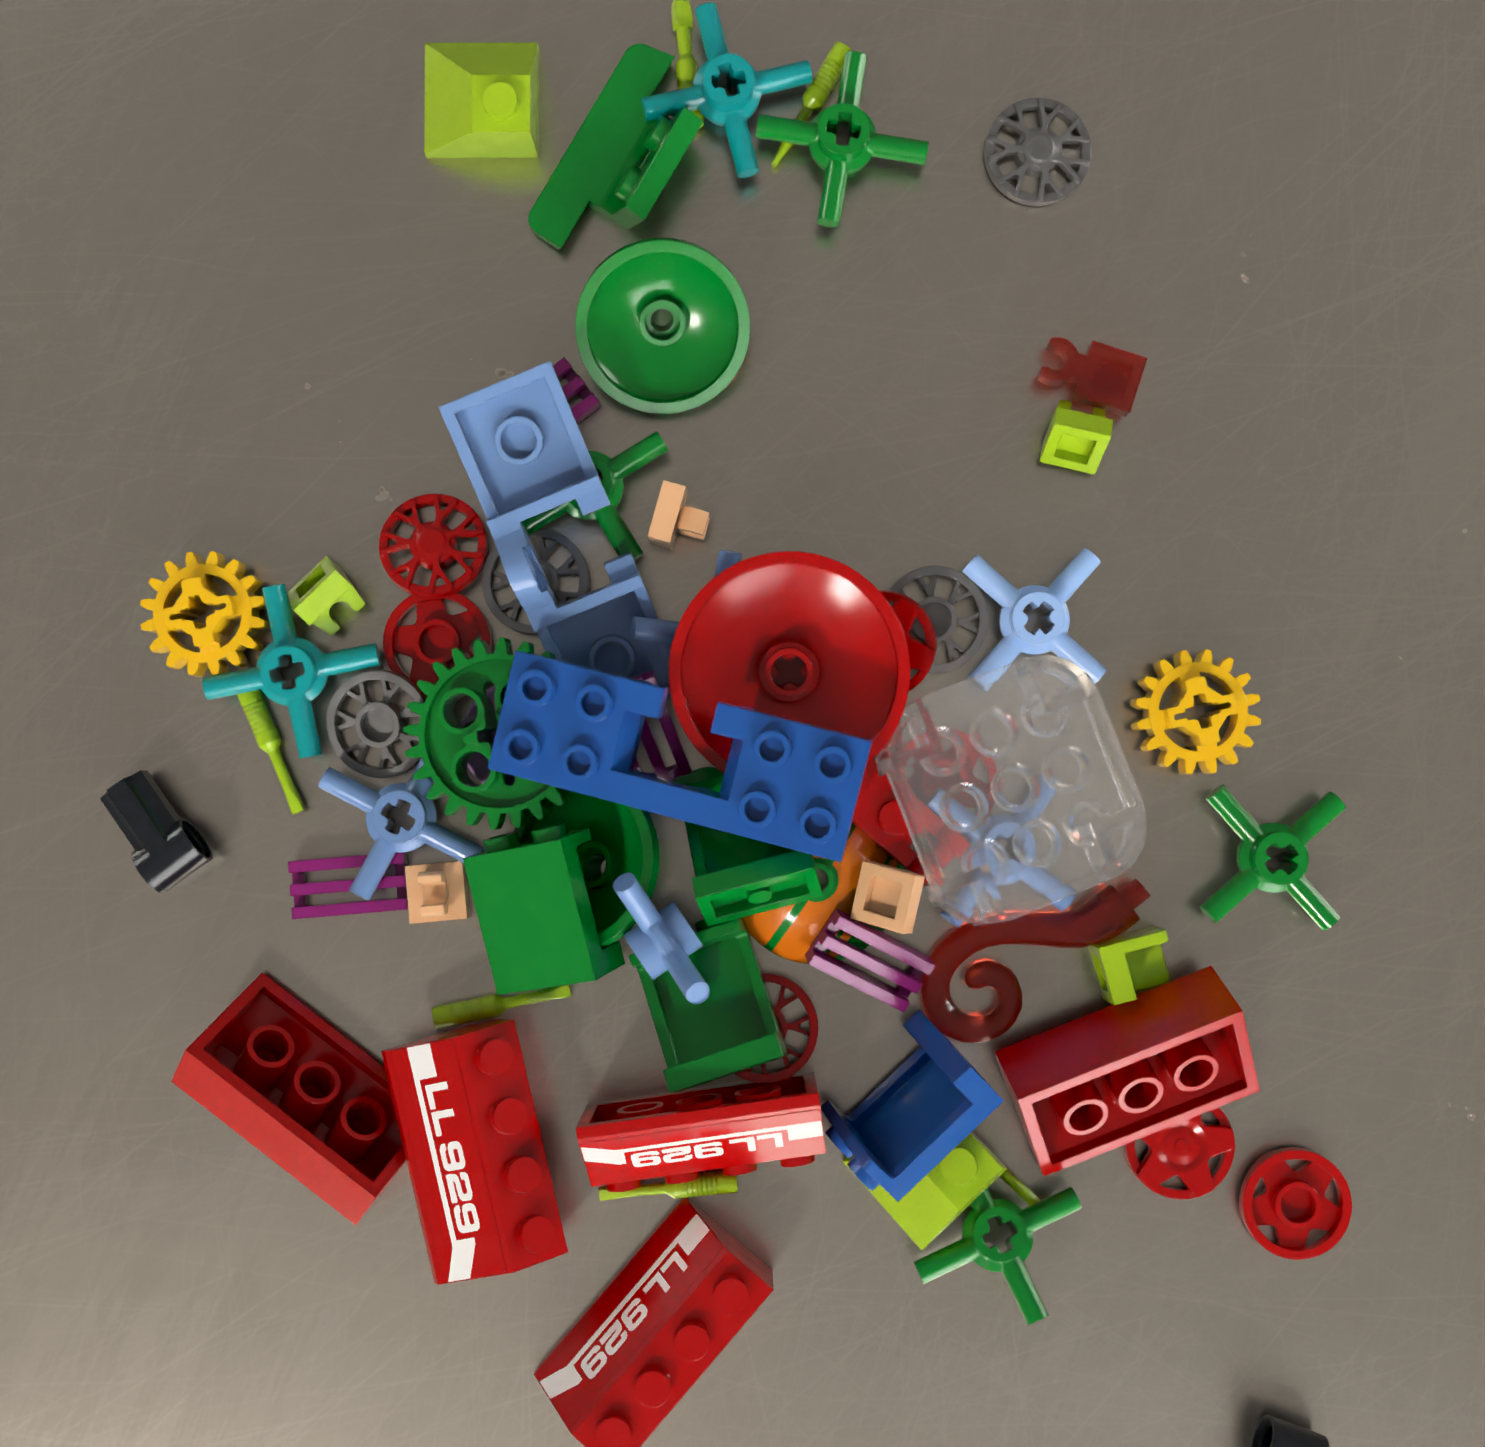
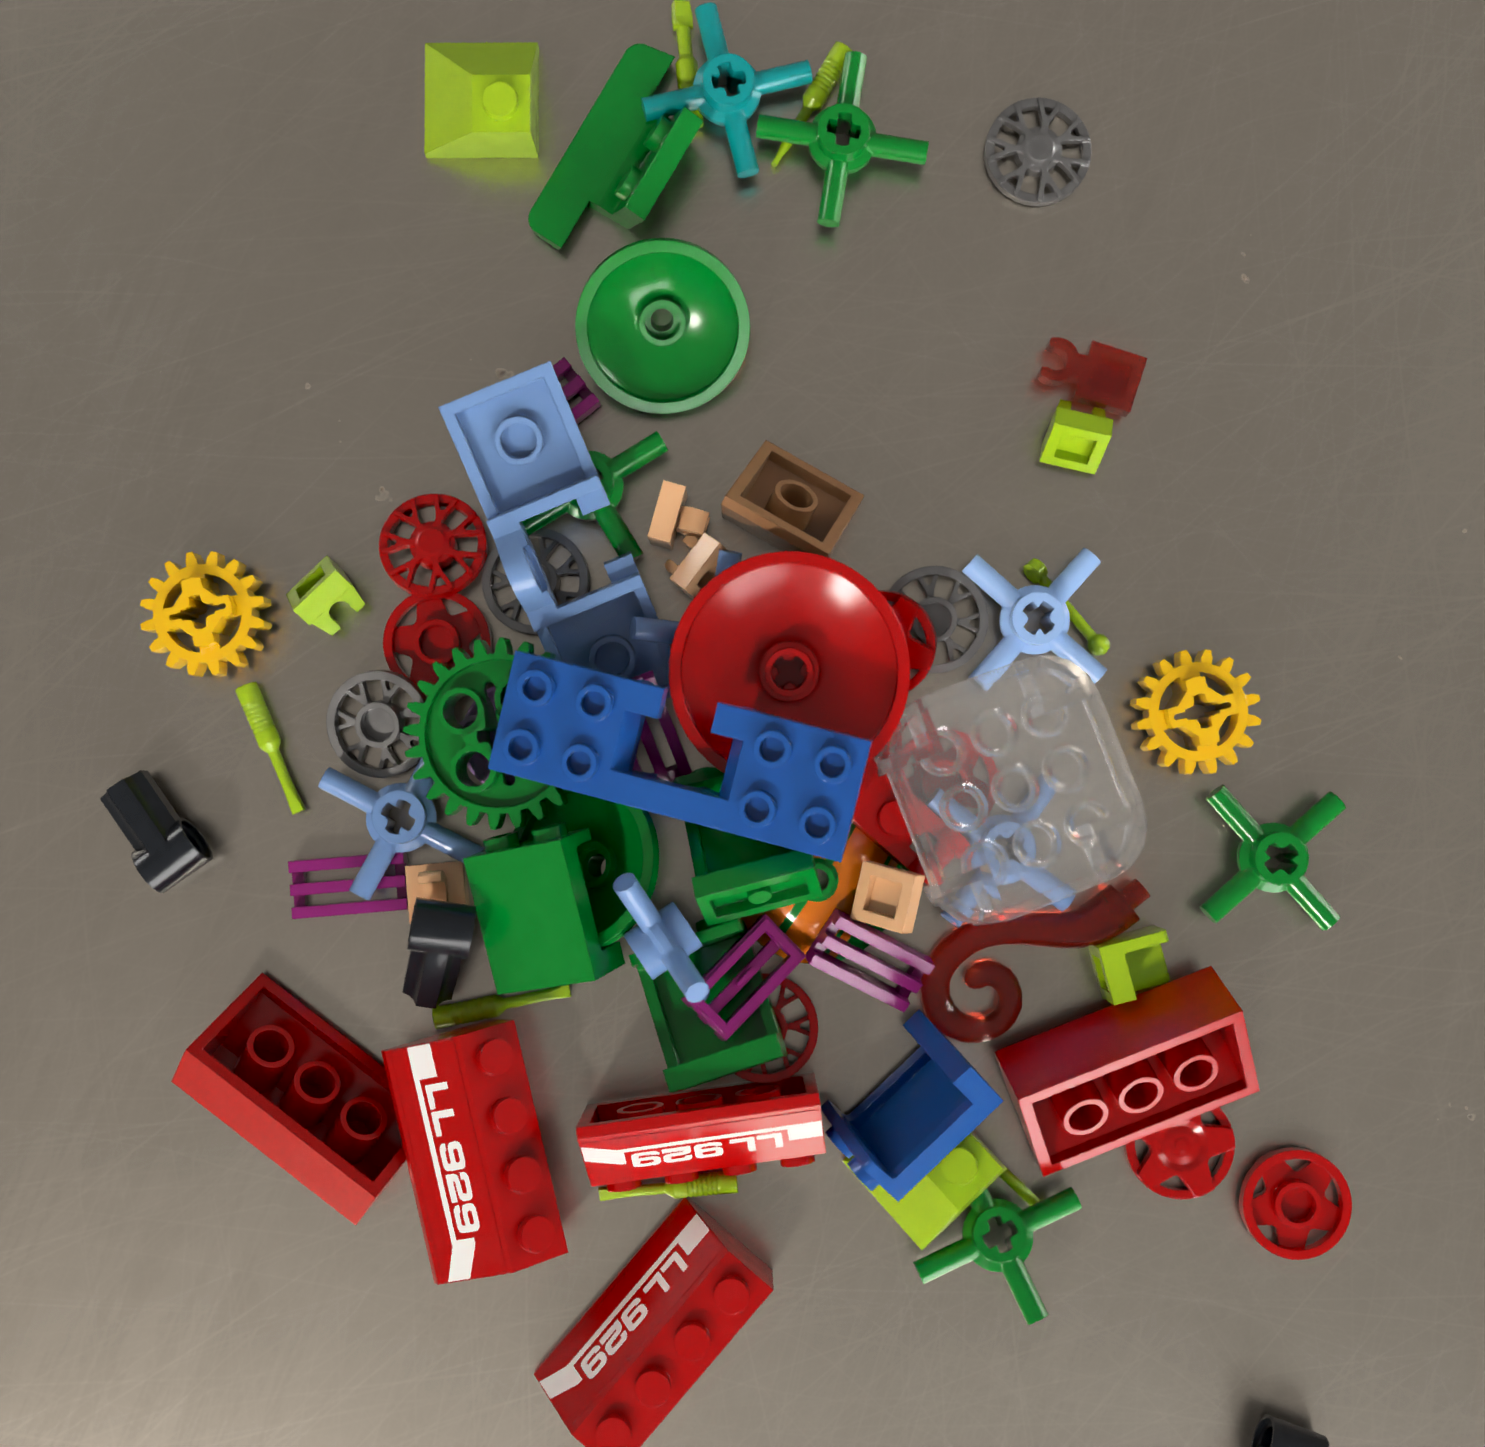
(268, 677): teal bar -> none
(437, 943): none -> black piece
(697, 566): none -> light nougat tile
(709, 1012): none -> magenta tile
(790, 503): none -> medium nougat slope
(1097, 643): none -> lime hinge

